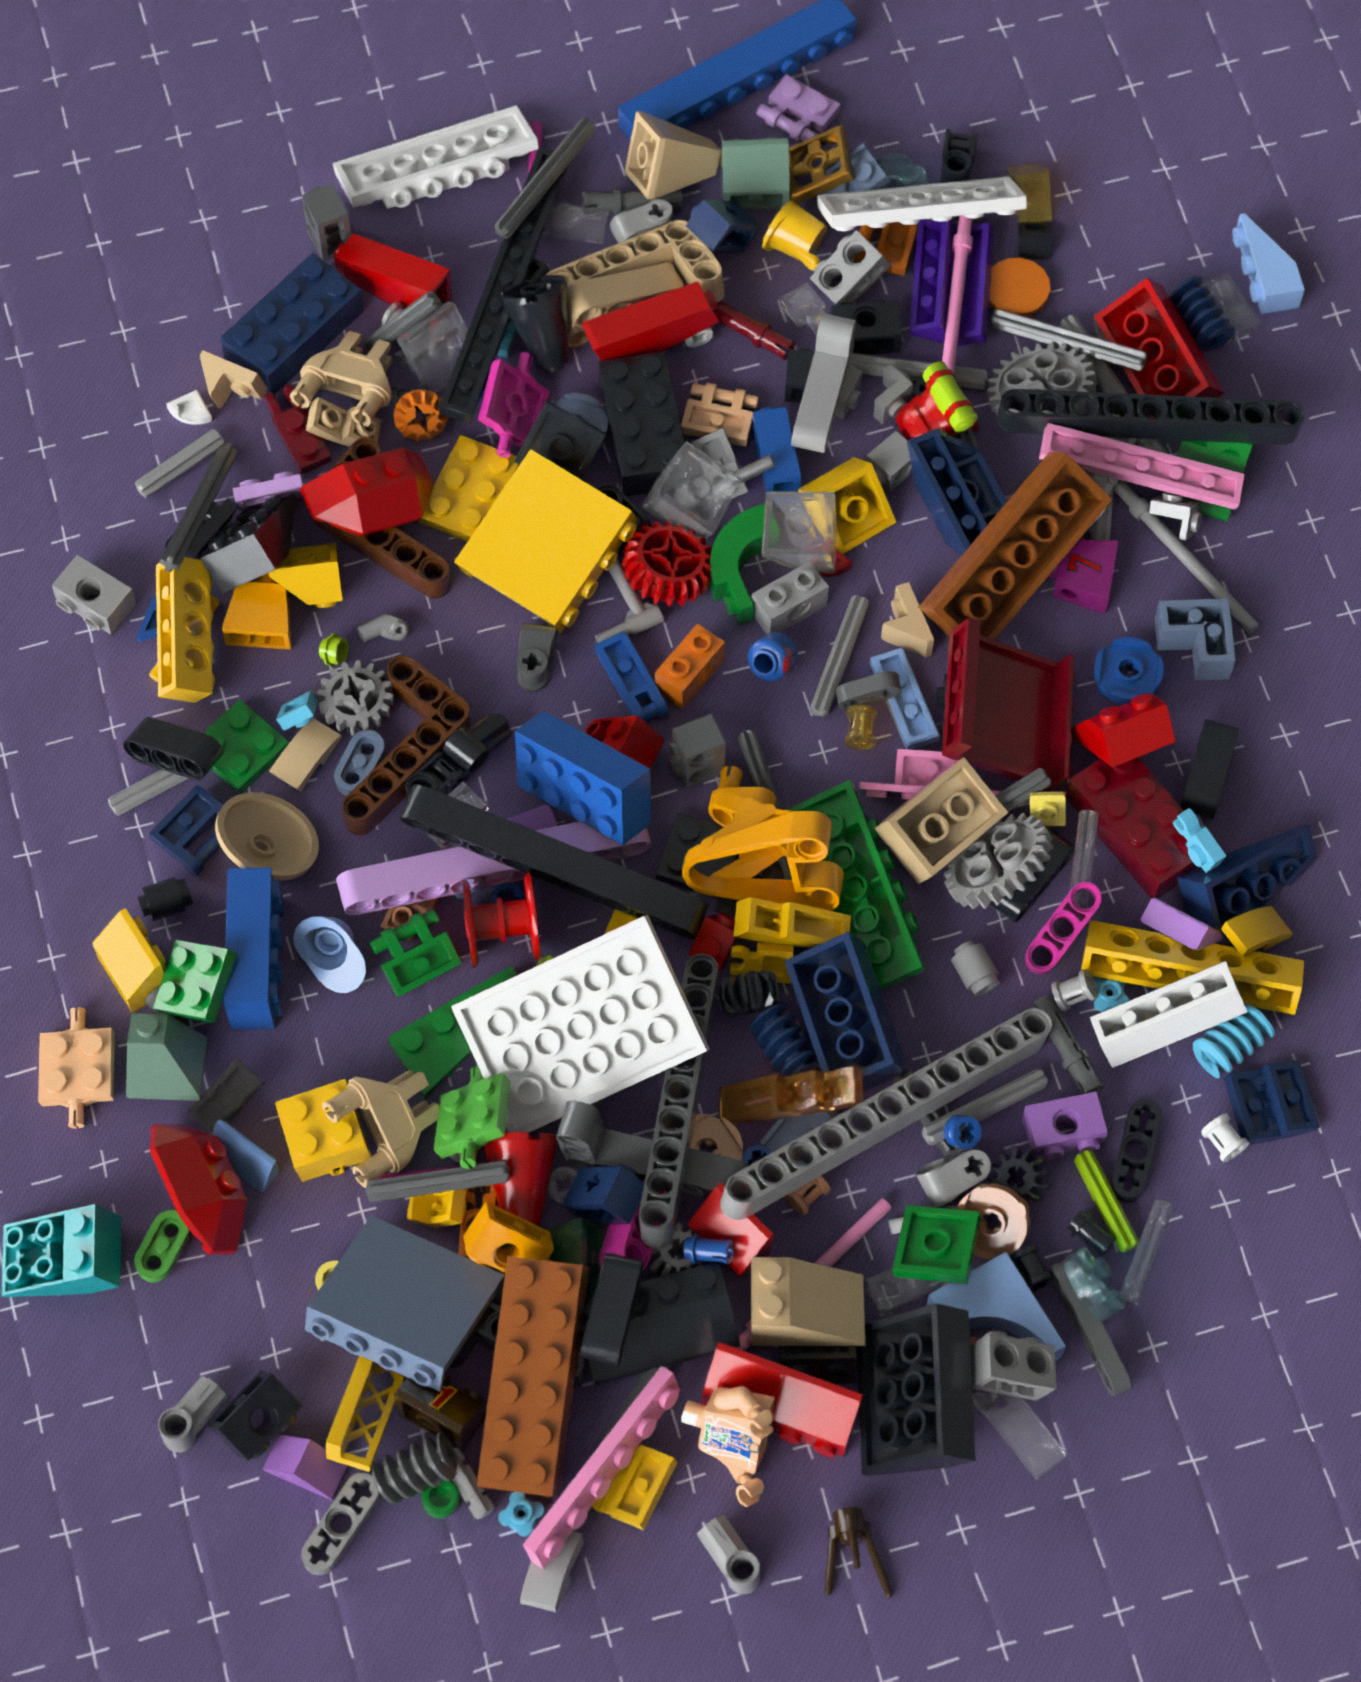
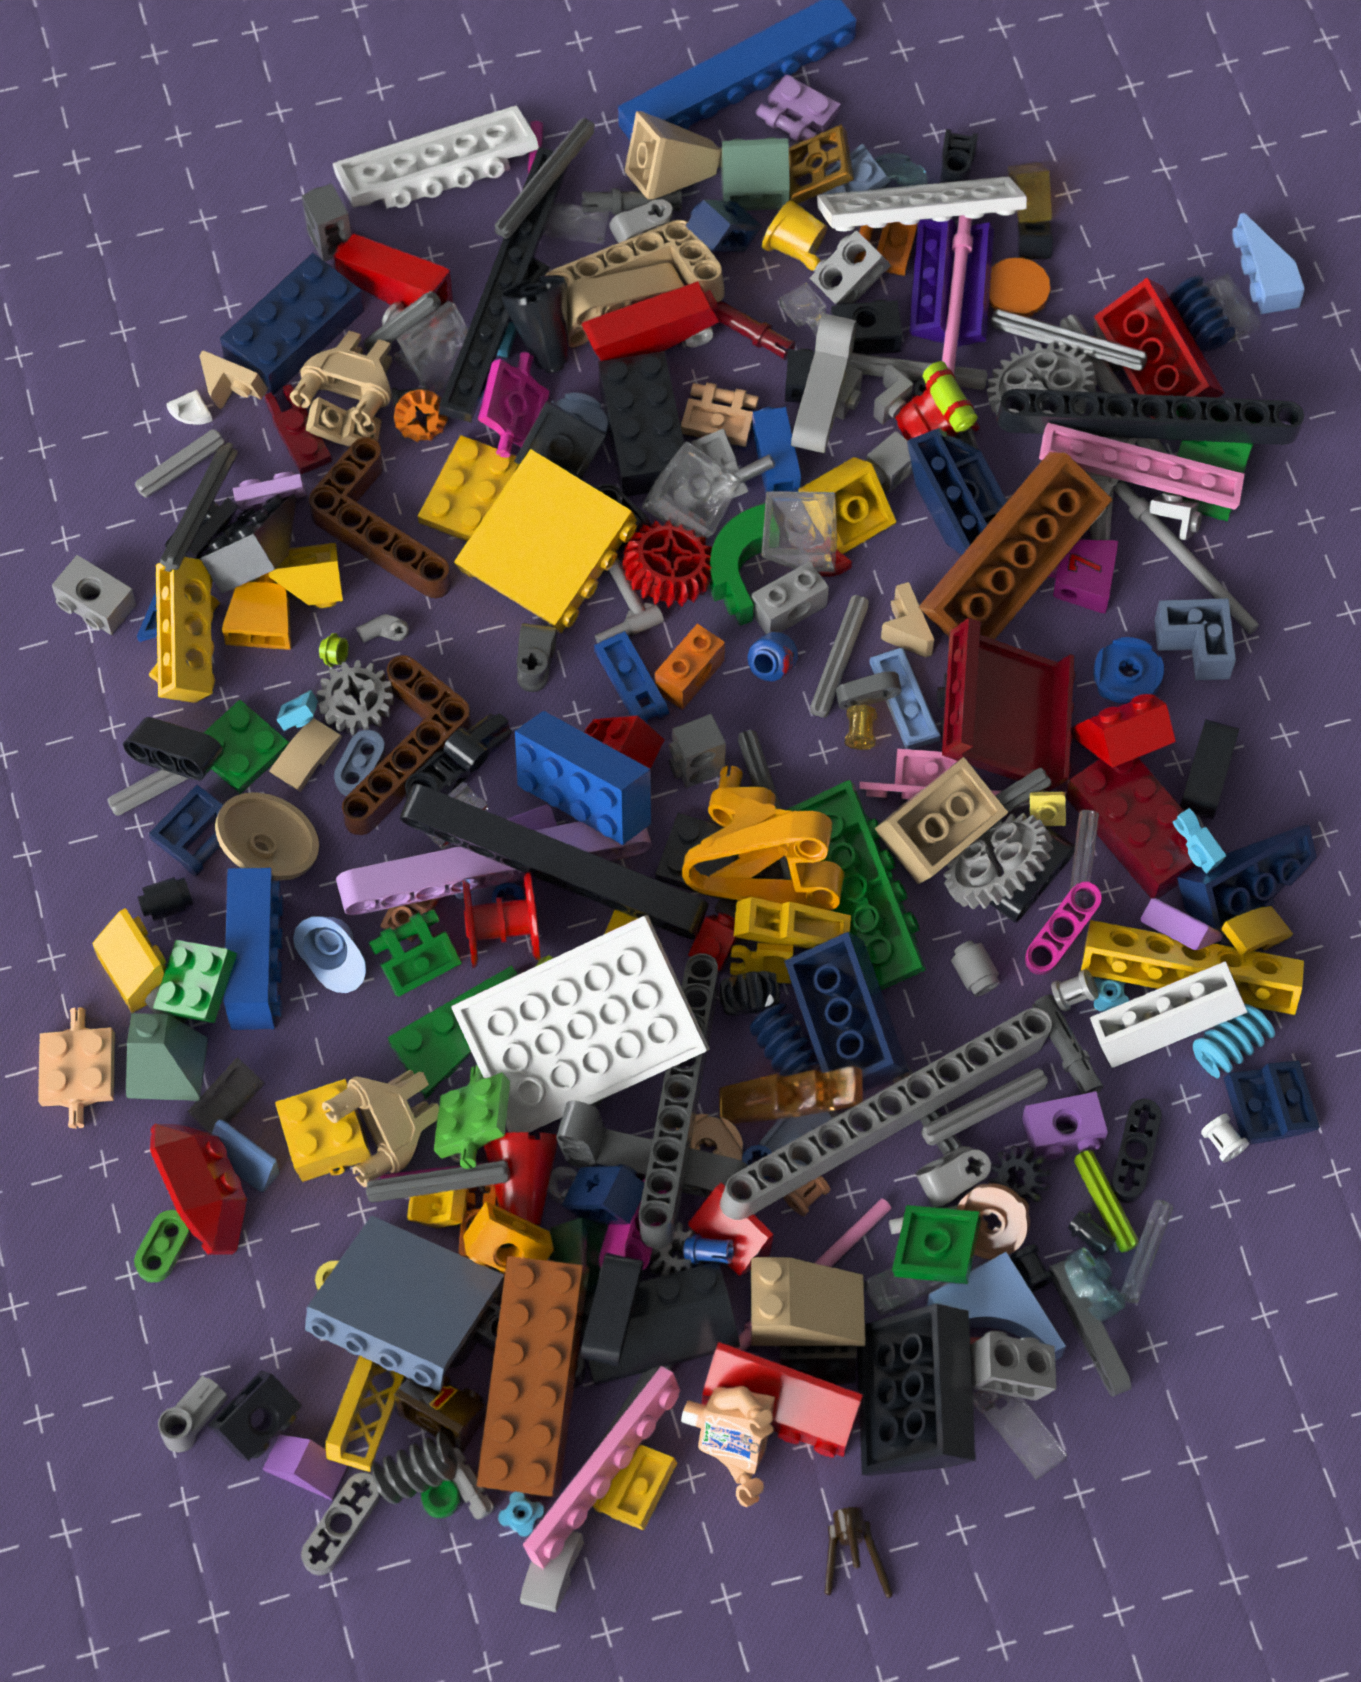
(62, 1253): teal slope -> none
(371, 492): red wedge -> none
(729, 1553): light grey piece -> none
(972, 1131): blue bush -> none

